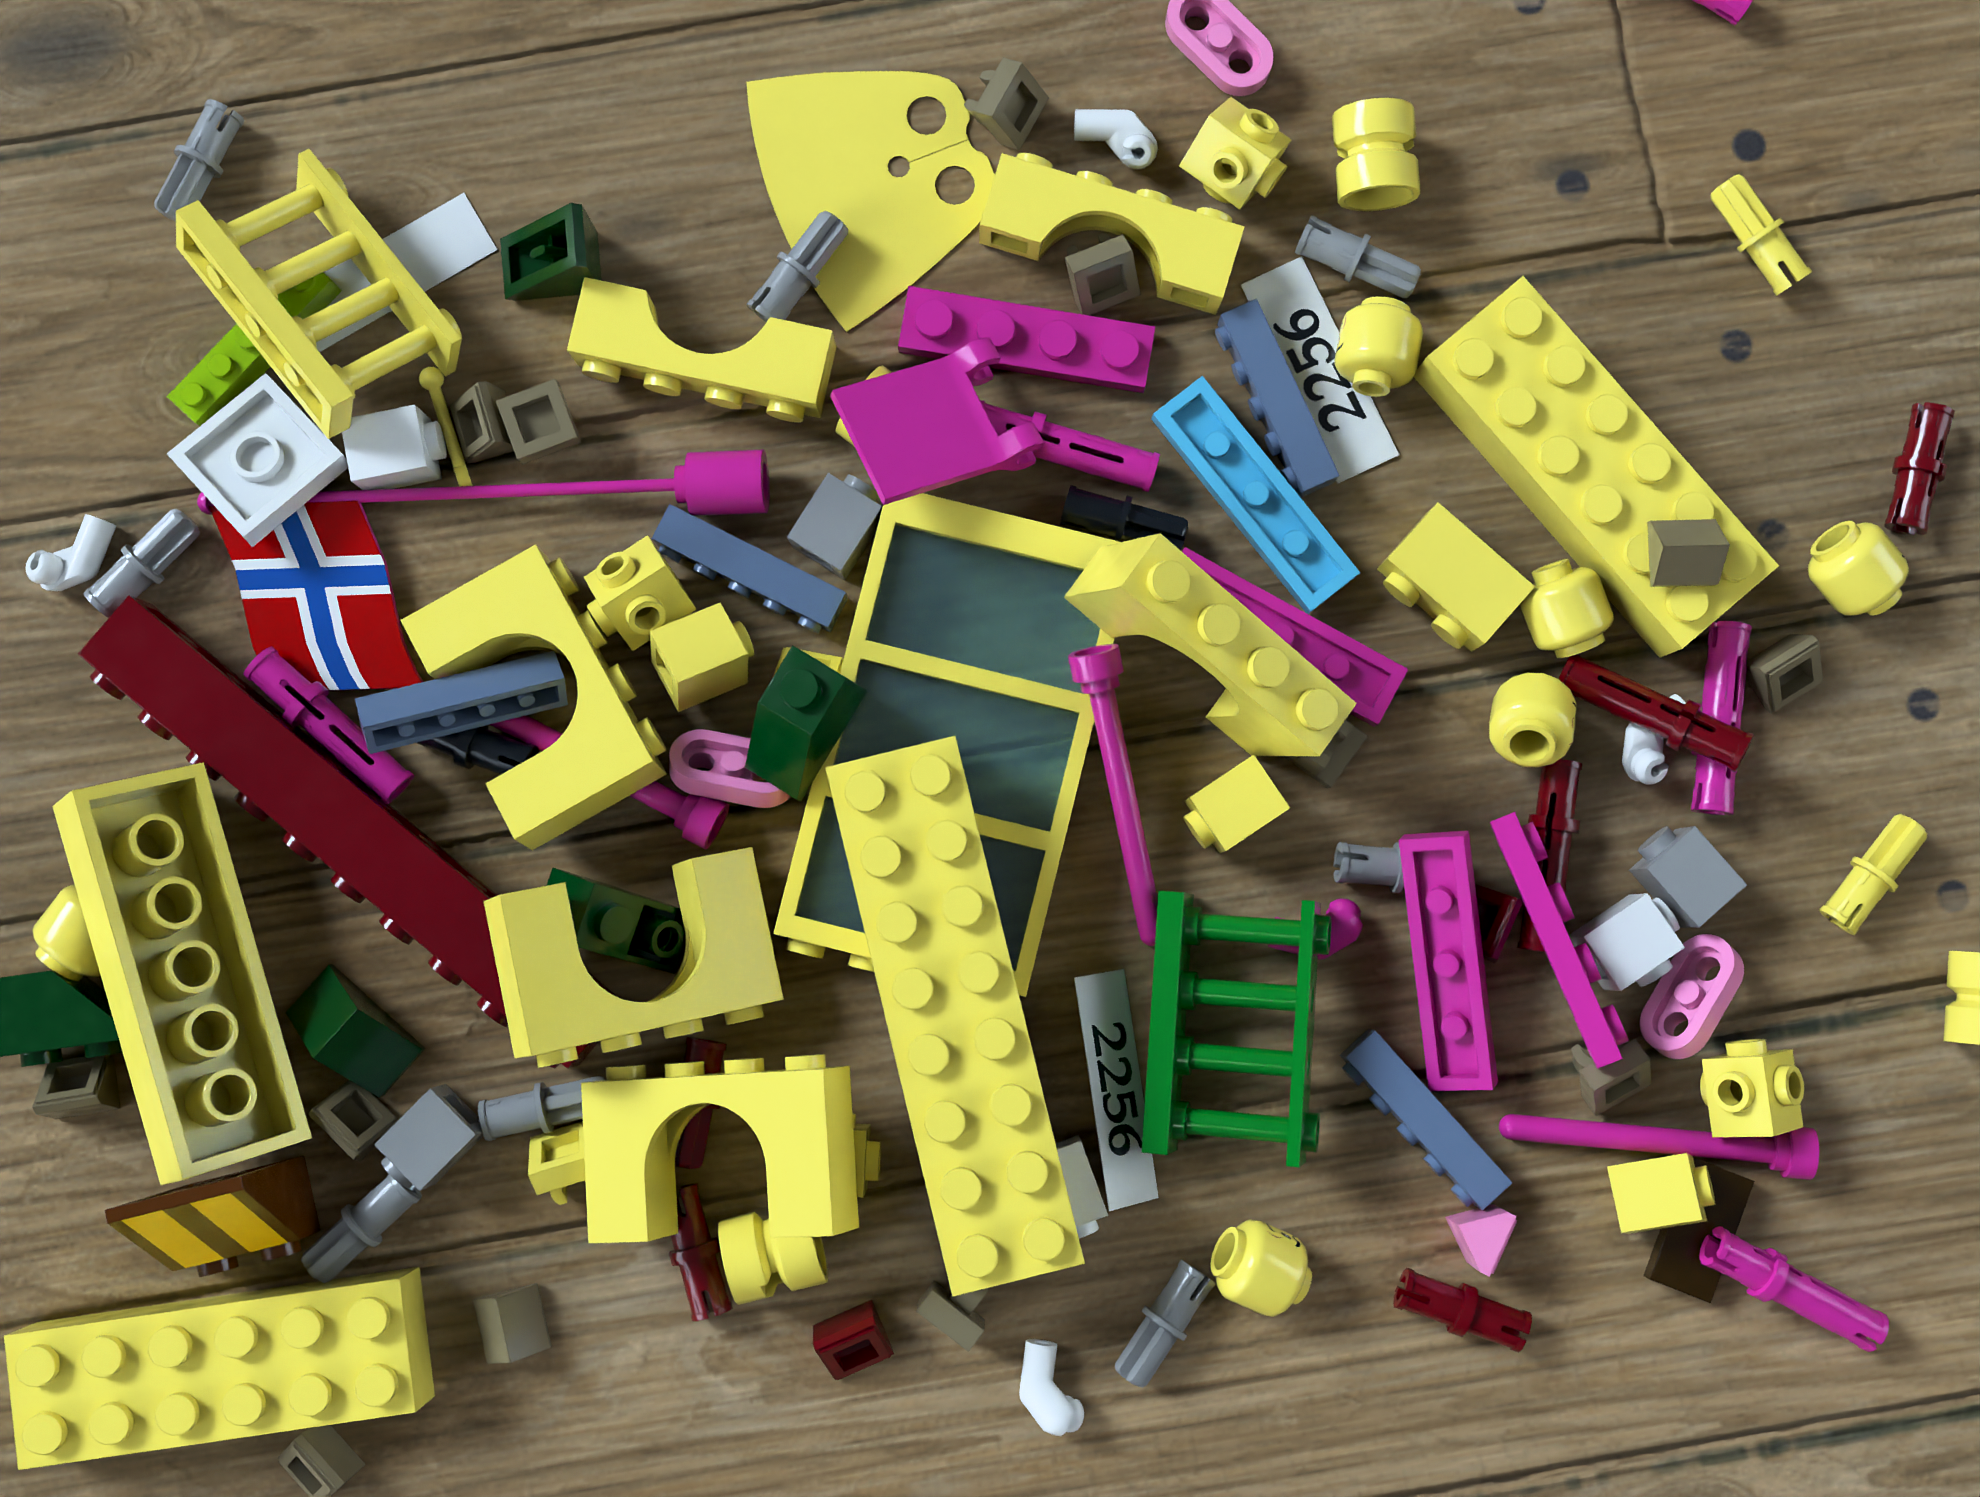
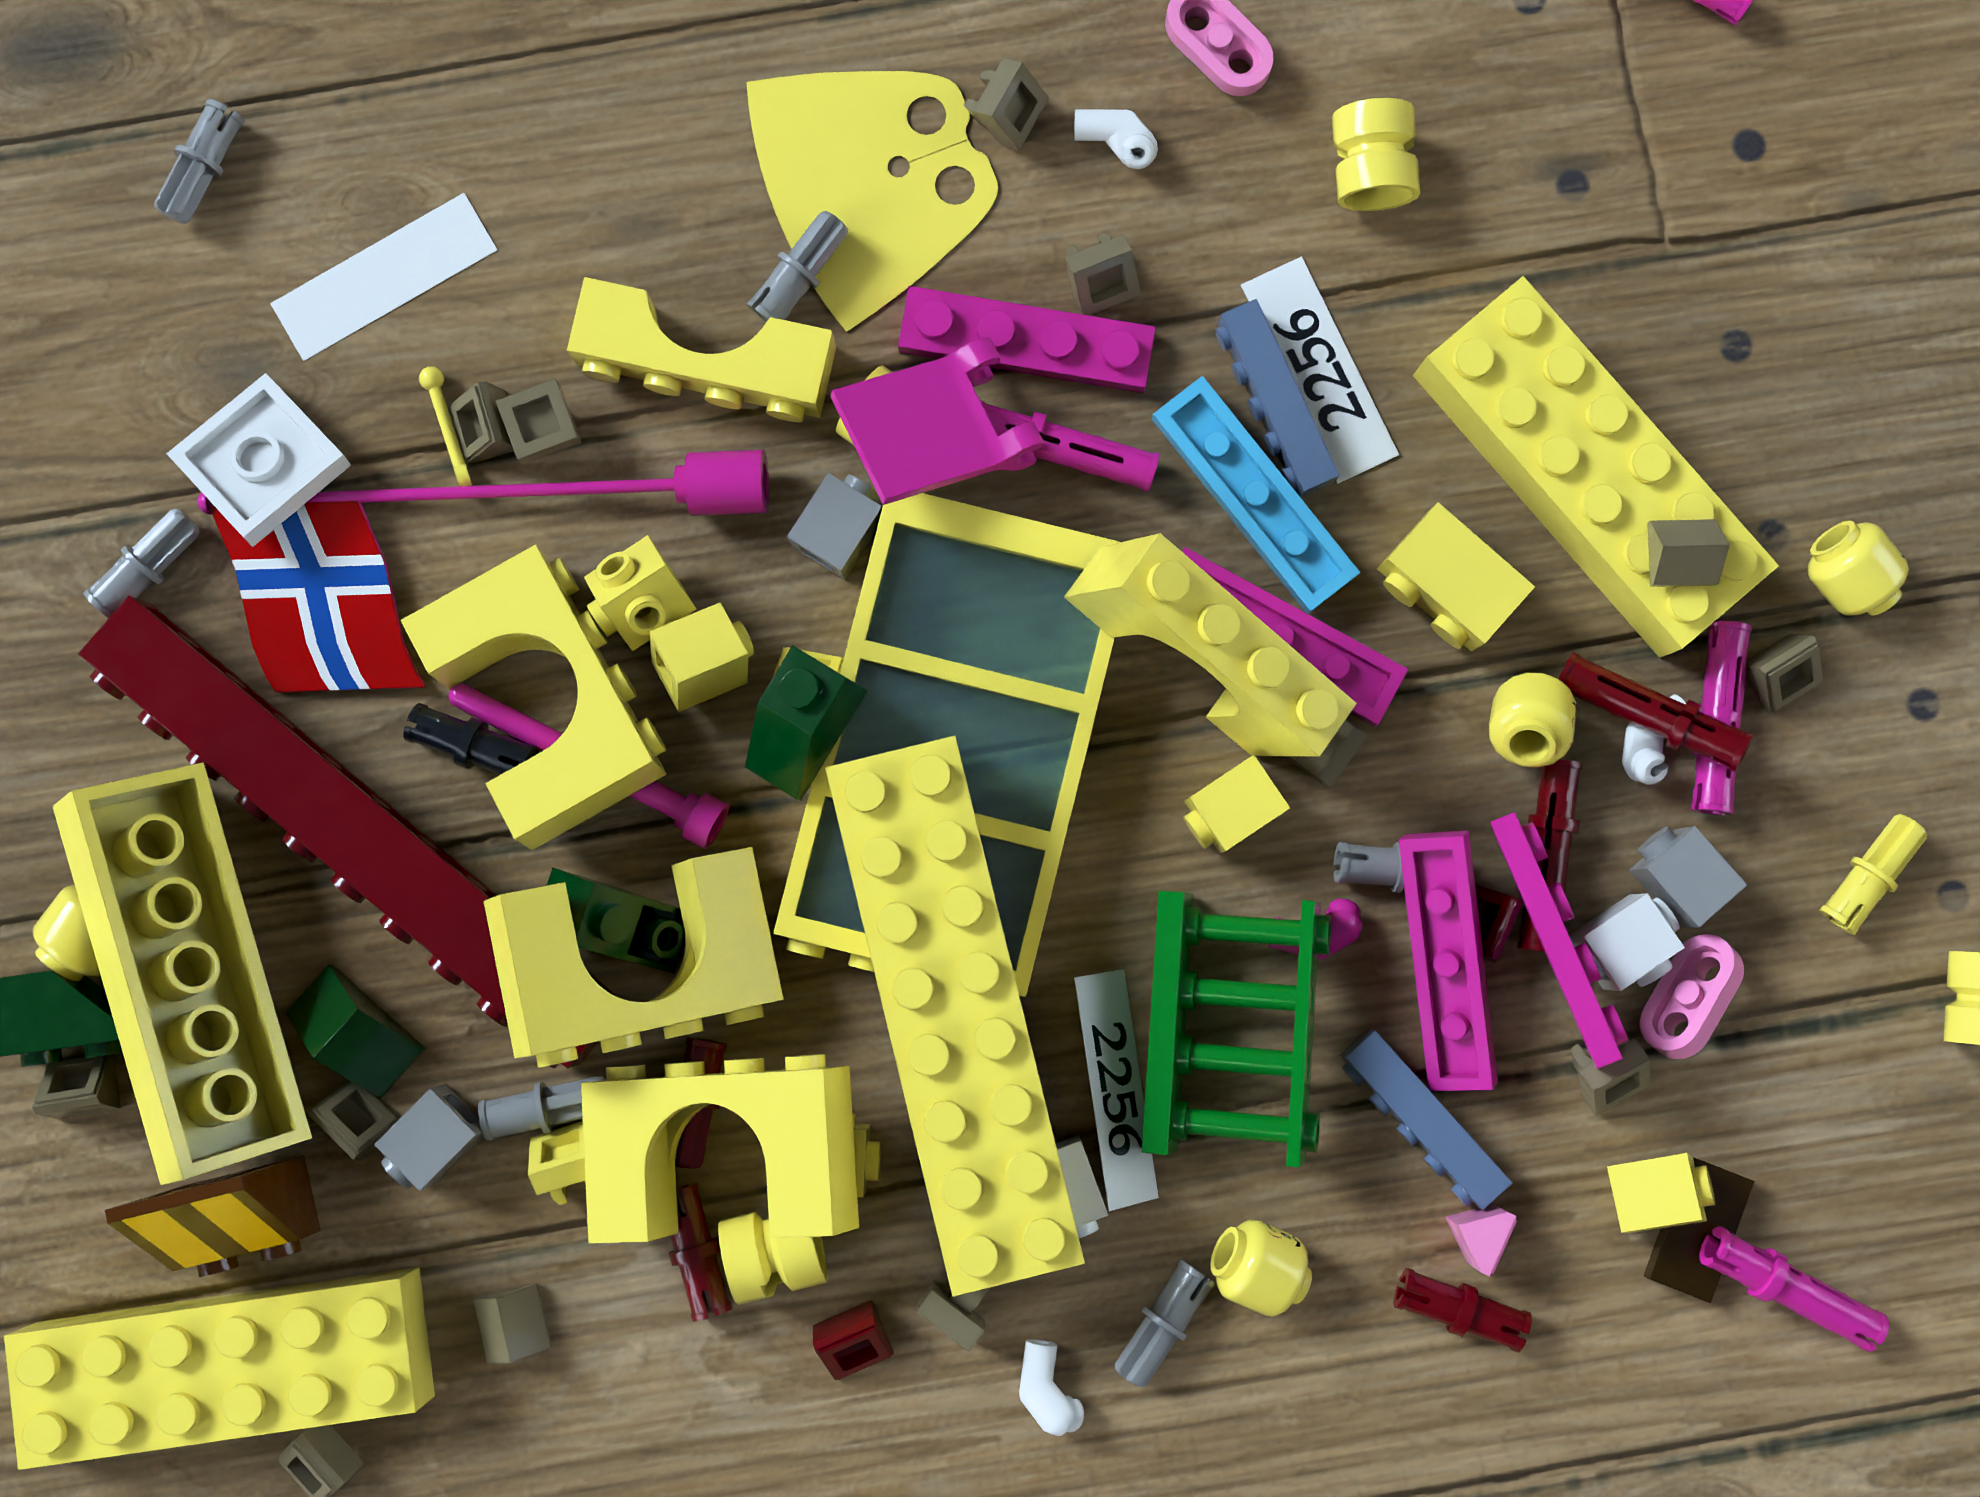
(73, 564): white arm -> none
(236, 362): lime piece -> none
(274, 674): dark pink pin -> none
(290, 341): light yellow fence -> none
(358, 1228): light grey axle -> none
(394, 448): white brick -> none
(461, 702): sand blue piece -> none
(551, 255): dark green slope -> none
(727, 775): bright pink plate -> none
(749, 570): sand blue piece -> none
(1039, 205): light yellow arch -> none
(1098, 673): dark pink piece -> none
(1120, 518): black axle -> none
(1237, 154): light yellow brick -> none
(1357, 258): light grey axle -> none
(1378, 346): light yellow head -> none
(1567, 609): light yellow head -> none
(1752, 1090): light yellow brick -> none
(1758, 232): light yellow axle -> none
(1791, 1153): dark pink piece -> none
(1919, 468): dark red pin -> none

